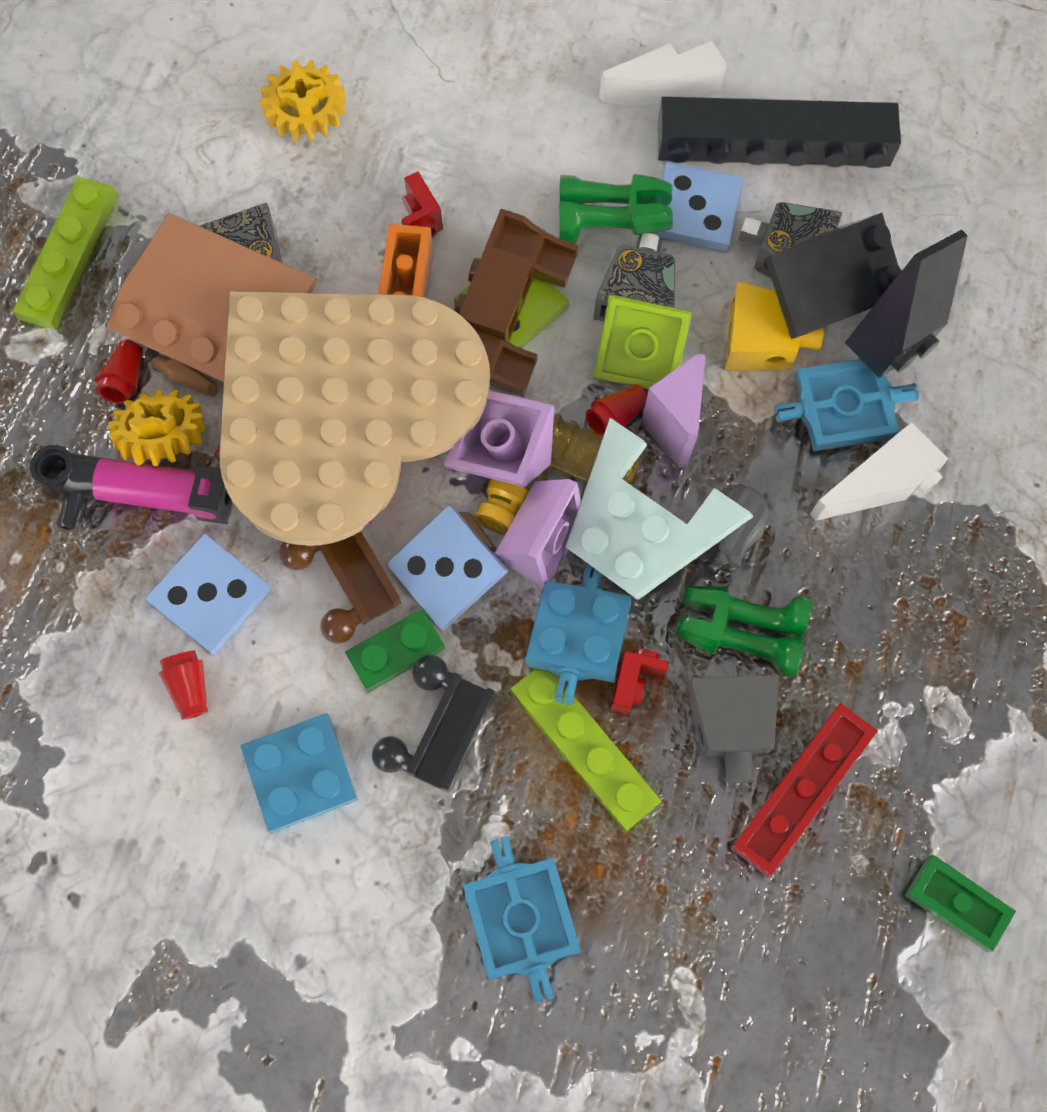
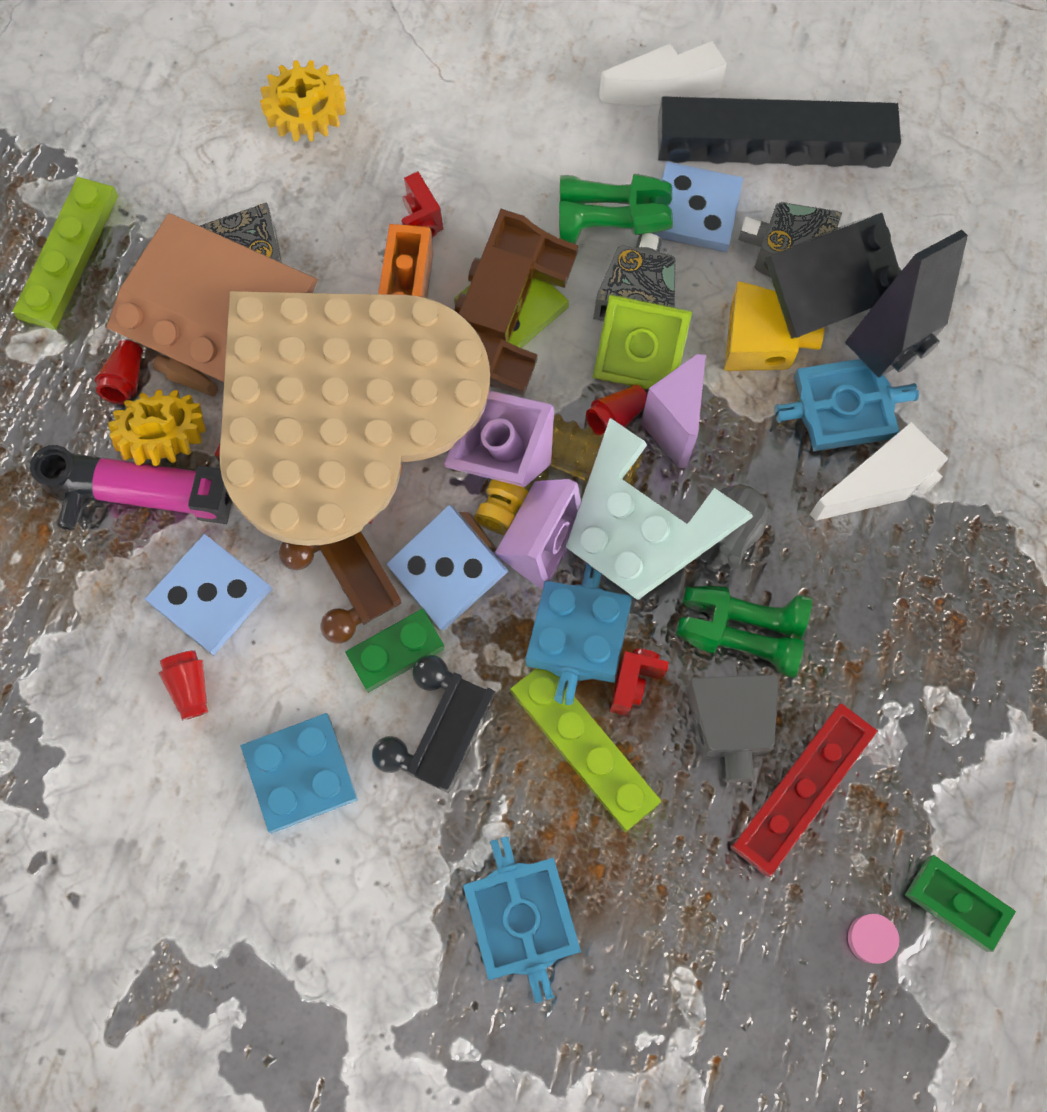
(873, 938): none -> bright pink tile

